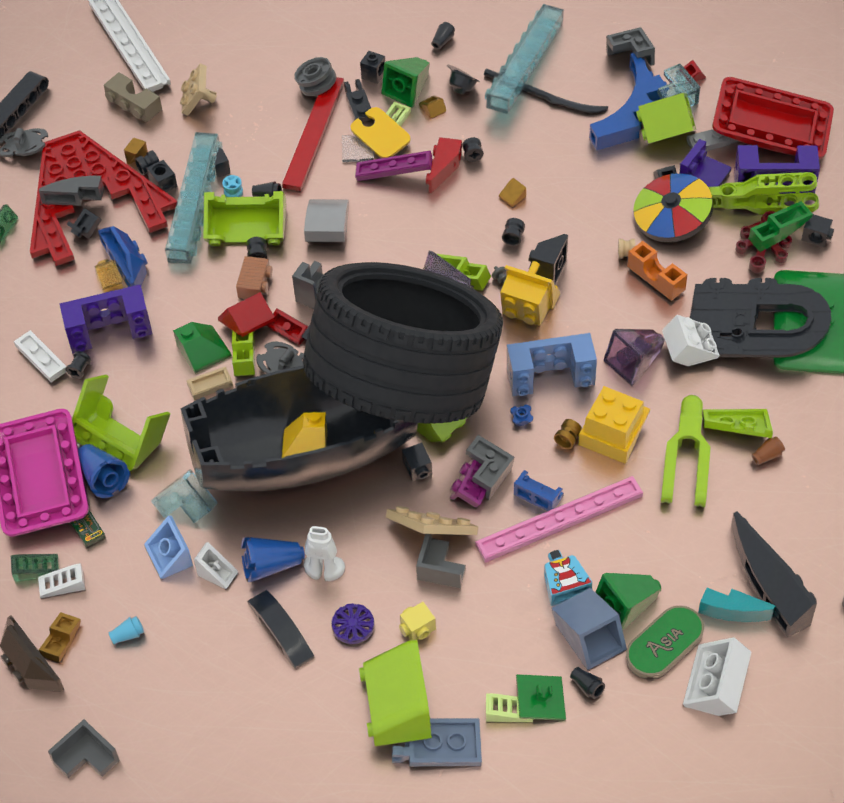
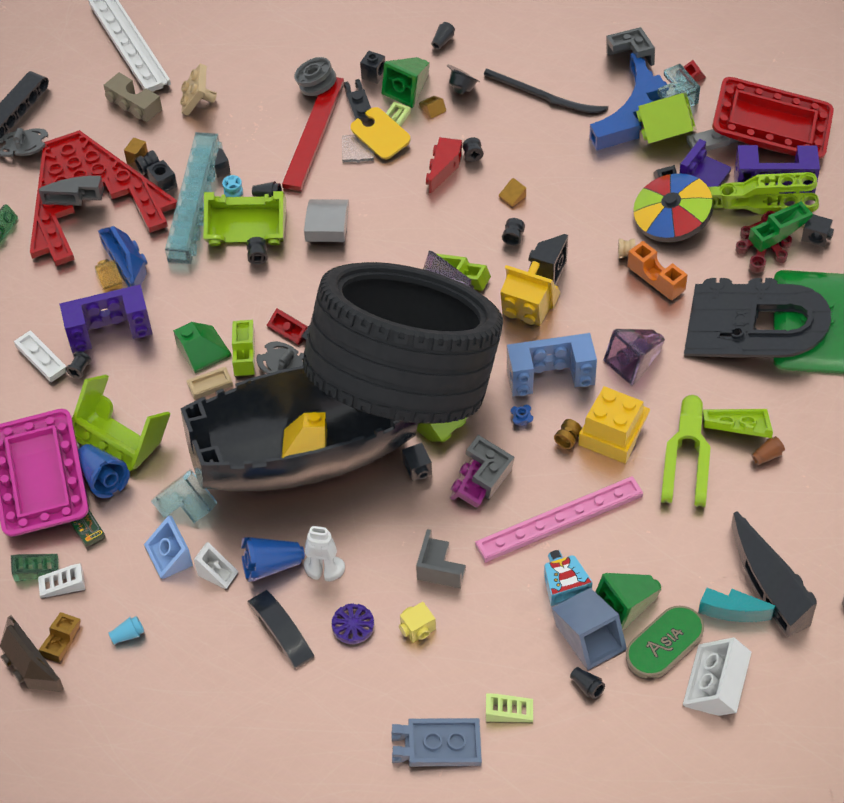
(82, 746): dark grey panel -> none
(85, 224): black bracket -> none
(247, 315): red slope -> none
(253, 277): nougat brick -> none
(306, 283): dark grey panel -> none
(393, 165): magenta tile -> none
(396, 696): lime windscreen -> none
(431, 522): tan plate -> none
(500, 274): dark grey hair -> none
(524, 59): clear light blue brick -> none
(536, 492): blue hinge -> none
(540, 697): green piece -> none
(689, 341): white slope -> none

